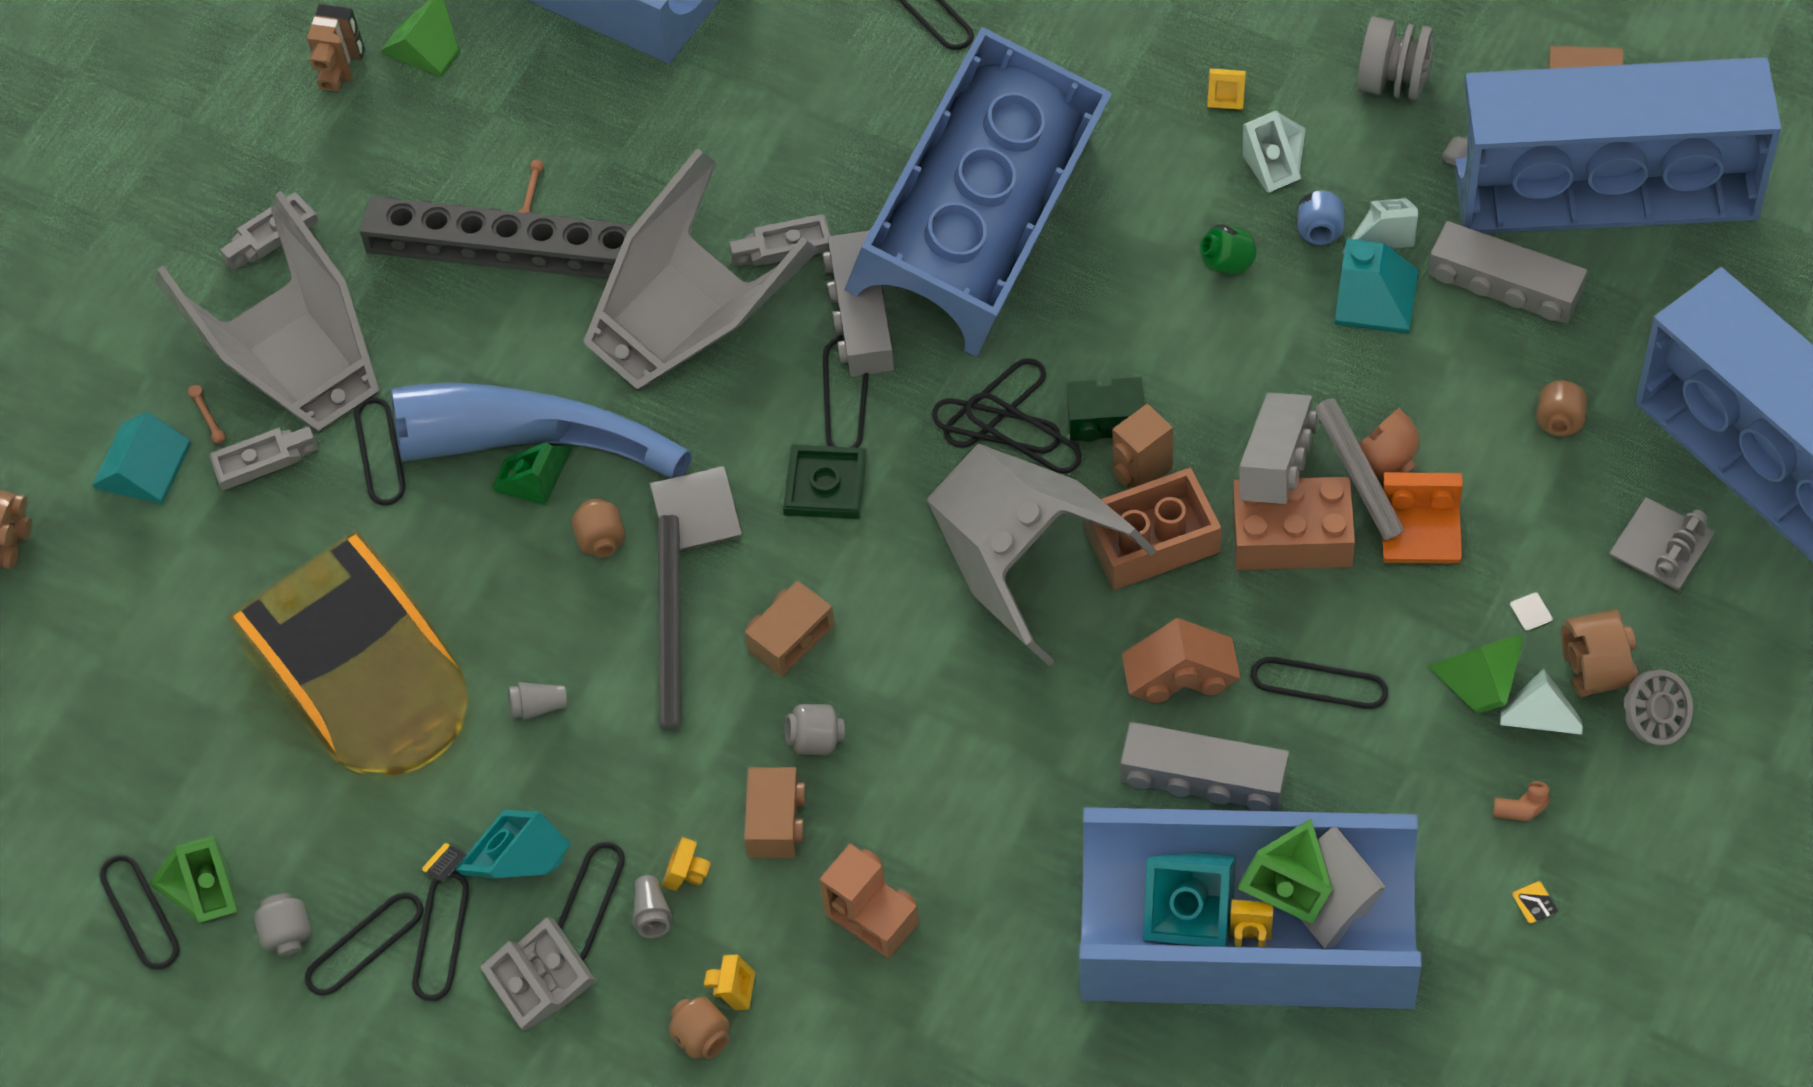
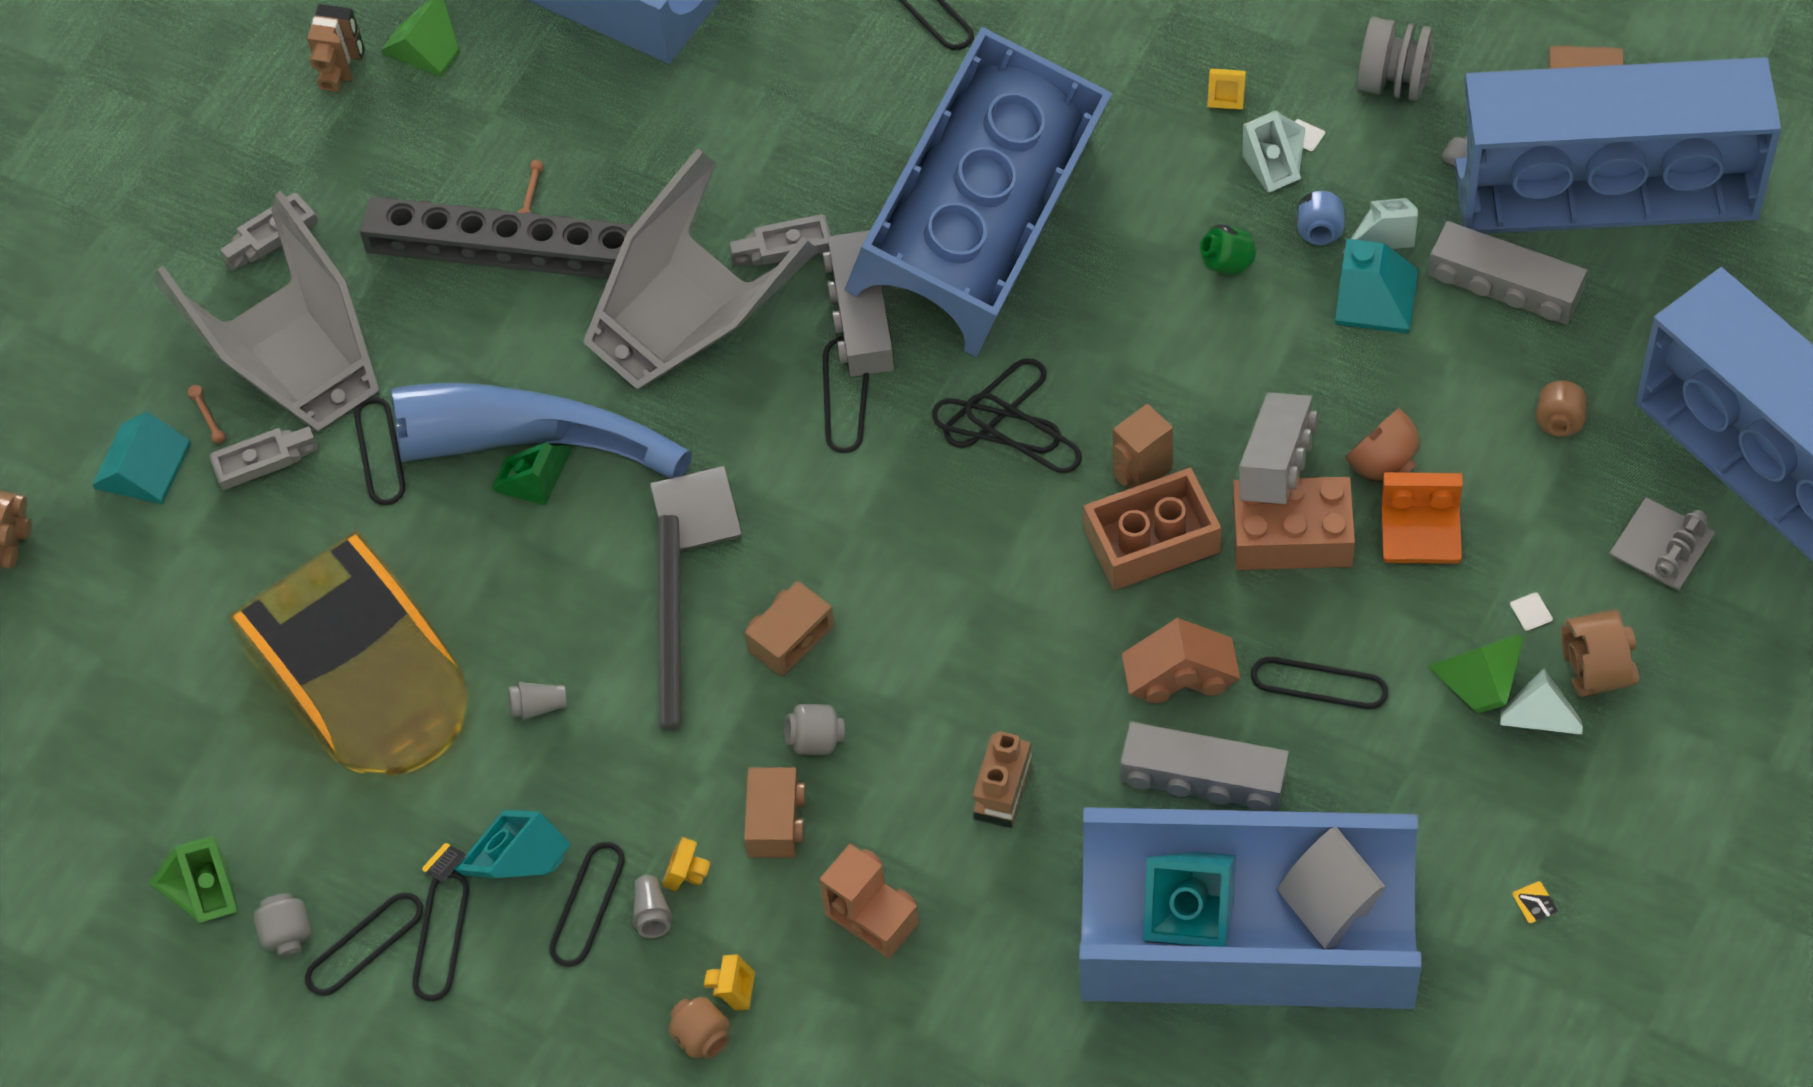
(134, 864): black piece -> none
(537, 974): light grey slope -> none
(598, 528): medium nougat head -> none
(825, 481): dark green tile -> none
(996, 510): light grey windscreen -> none
(1002, 779): none -> medium nougat hips
(1099, 409): dark green brick -> none
(1251, 921): yellow tile -> none
(1290, 874): bright green slope -> none
(1312, 135): none -> white sticker
(1359, 469): light grey axle -> none
(1526, 806): nougat arm -> none
(1658, 707): light grey wheel -> none

